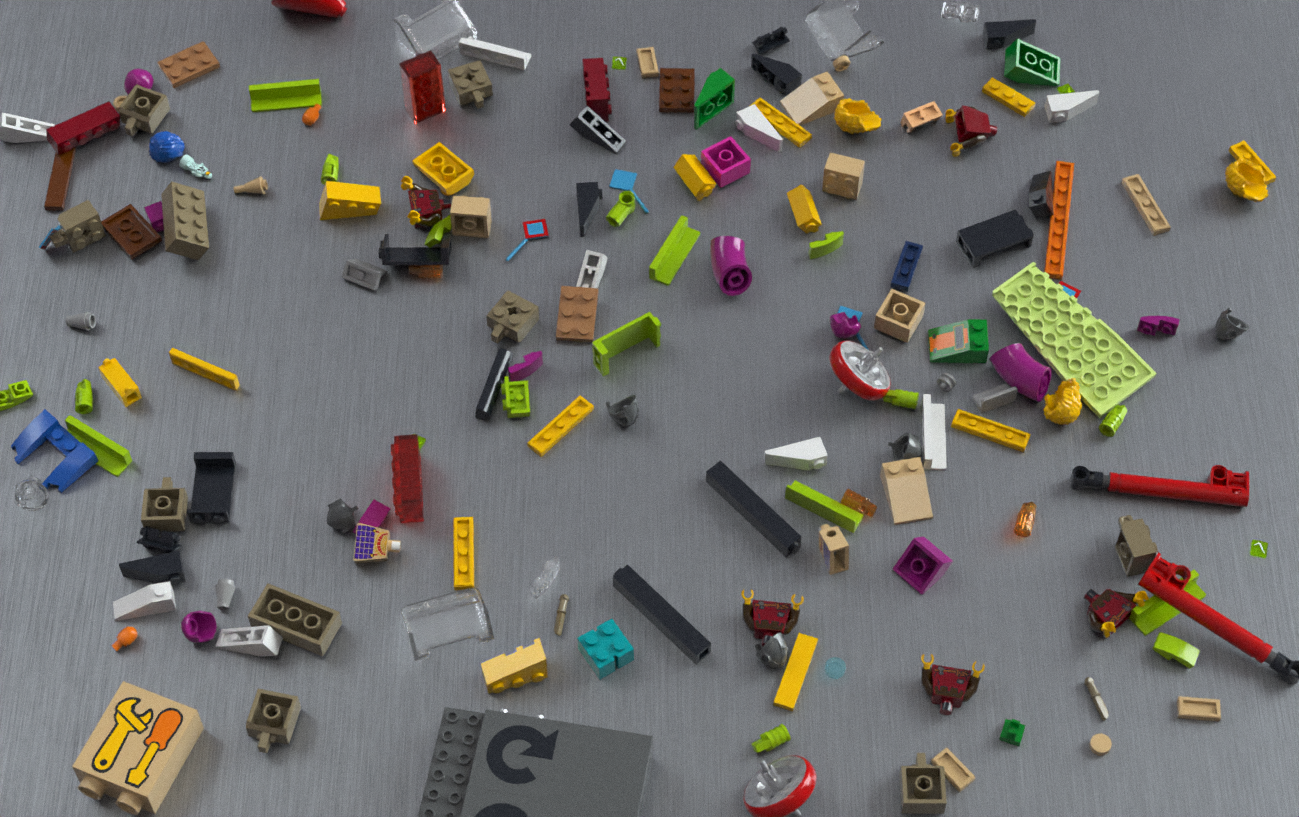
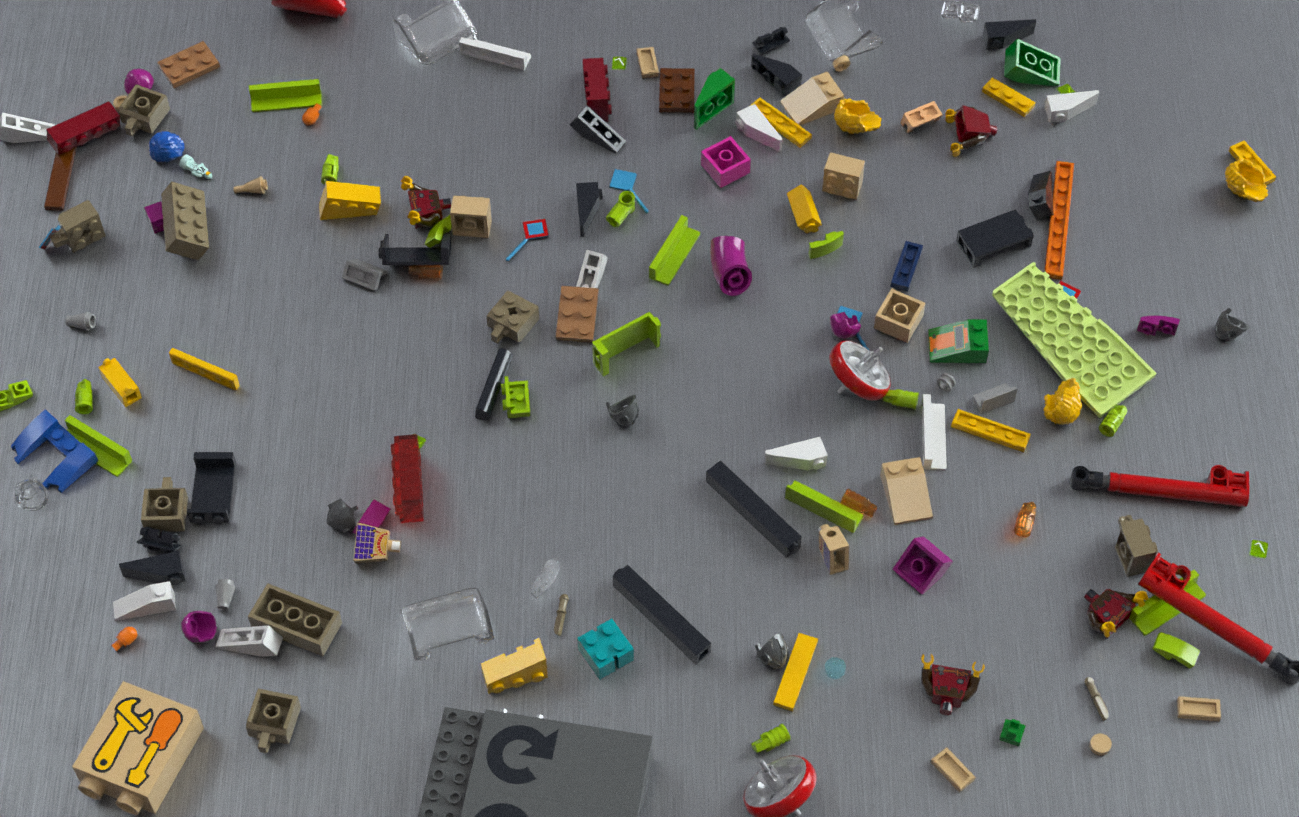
(131, 231): reddish brown plate -> none
(422, 87): clear red brick -> none
(444, 169): yellow slope -> none
(463, 552): yellow tile -> none
(470, 83): dark tan hinge -> none
(532, 362): magenta slope -> none
(560, 426): yellow tile -> none
(695, 176): yellow brick -> none
(770, 617): torso -> none
(906, 447): dark grey helmet -> none
(930, 778): dark tan hinge -> none
(1023, 371): magenta brick -> none
(1145, 204): tan tile -> none

